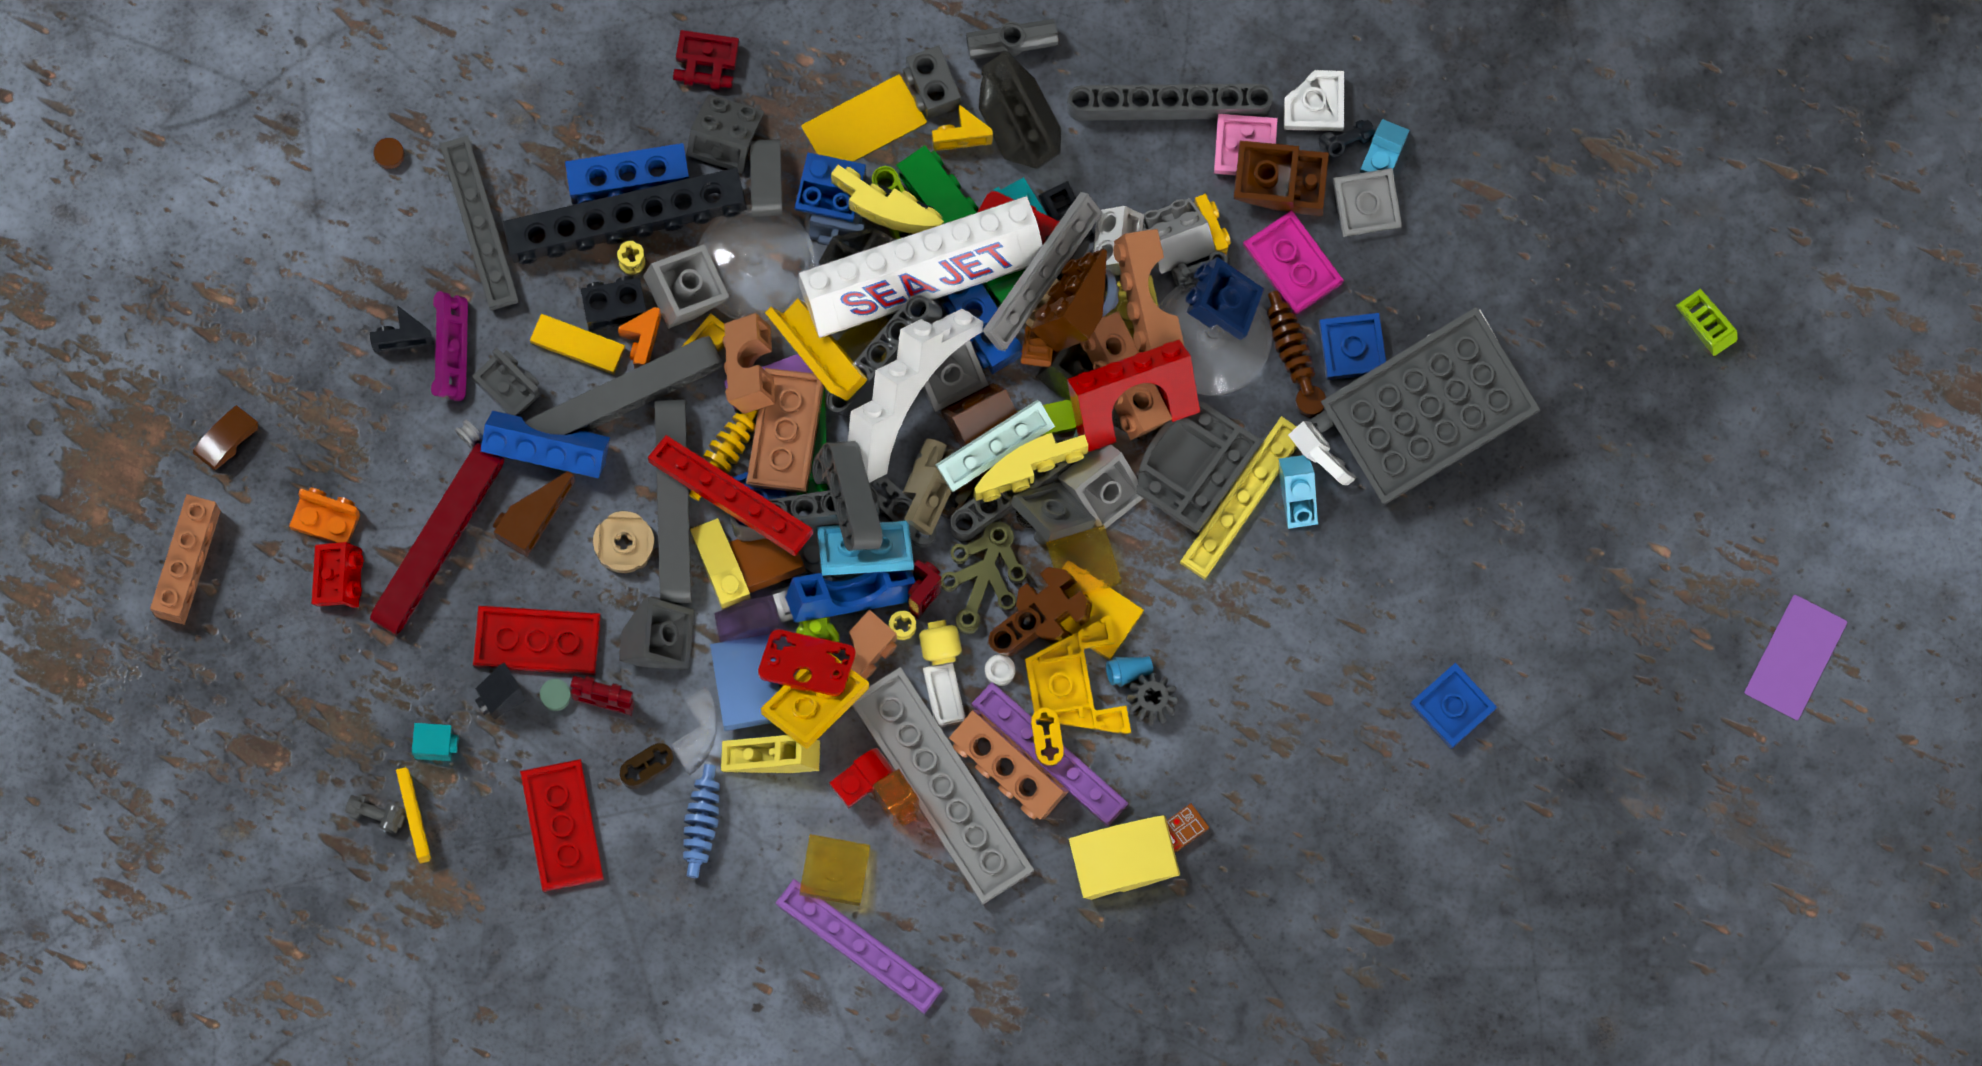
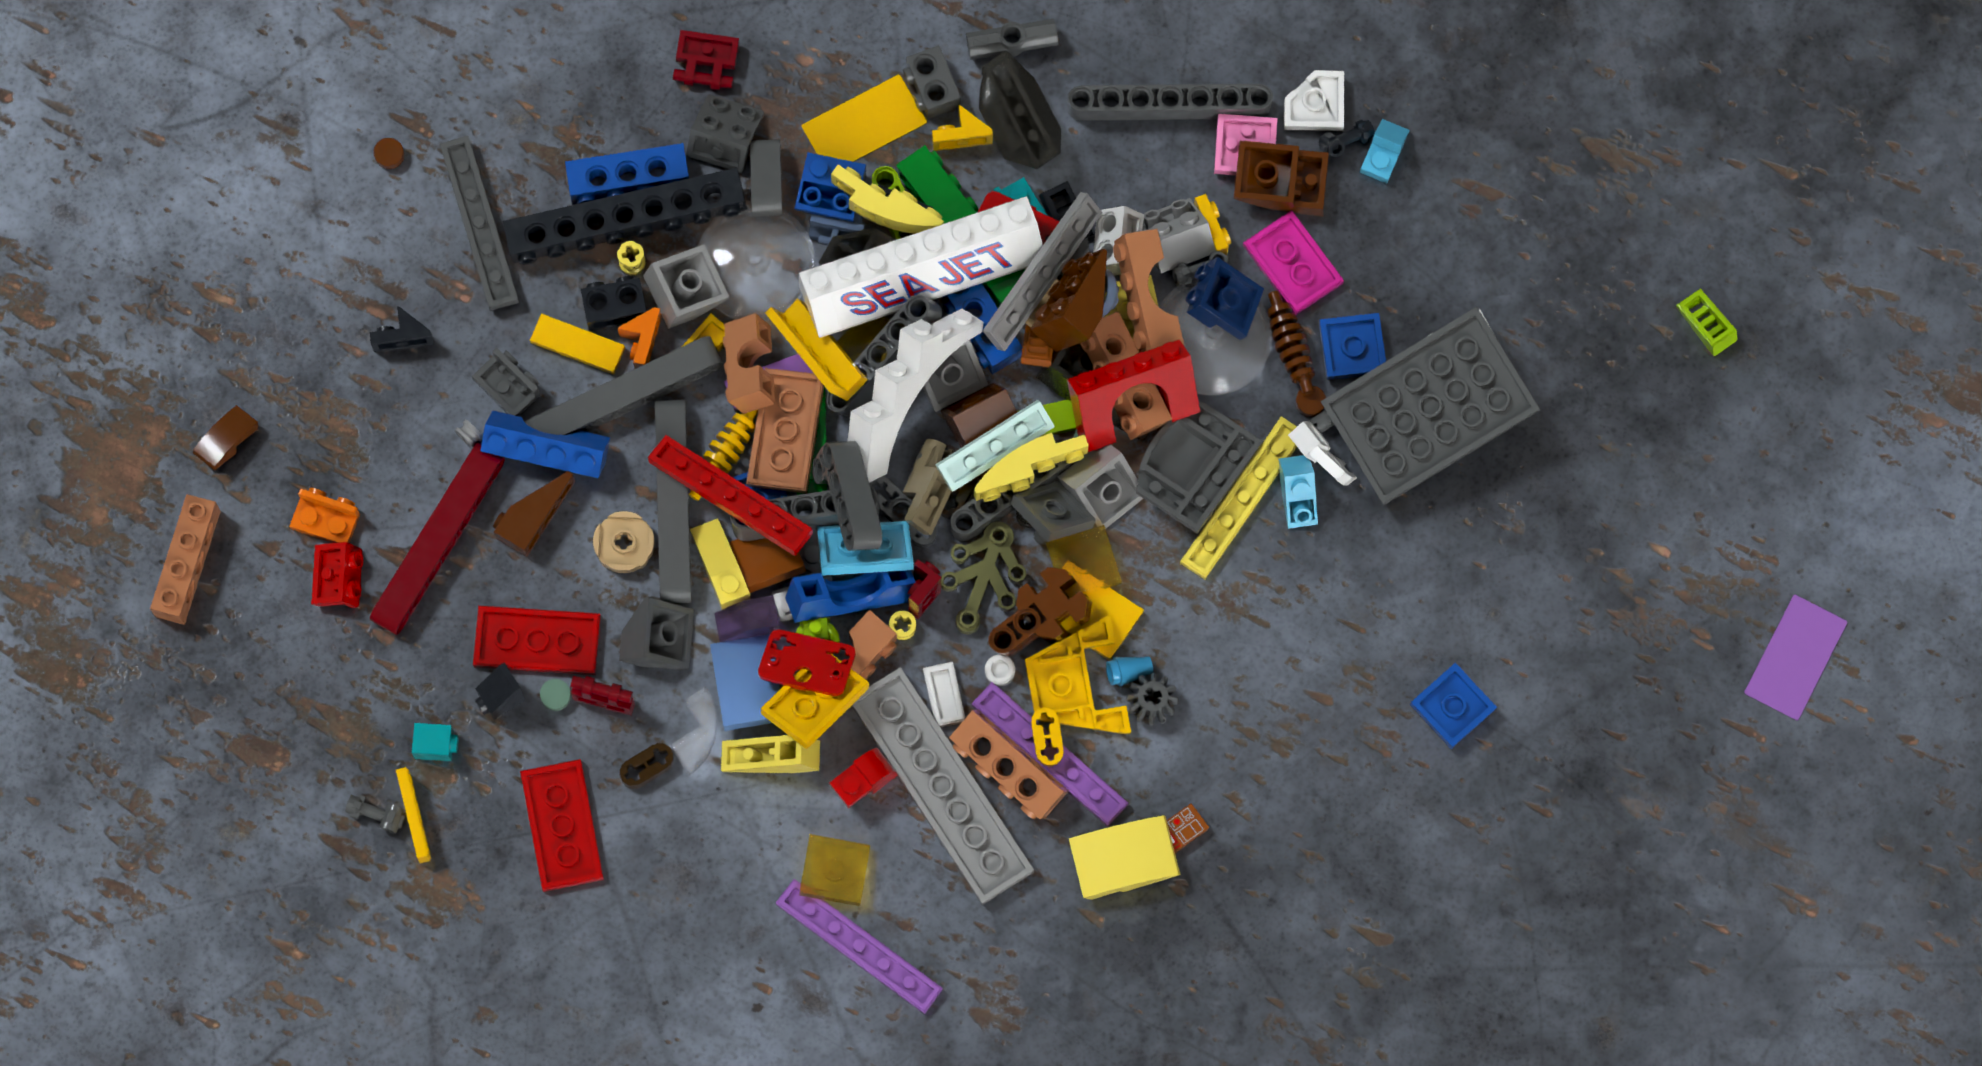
(450, 346): magenta plate -> none
(701, 821): medium blue piece -> none
(896, 799): clear orange brick -> none
(940, 642): light yellow head -> none
(1367, 202): light grey tile -> none

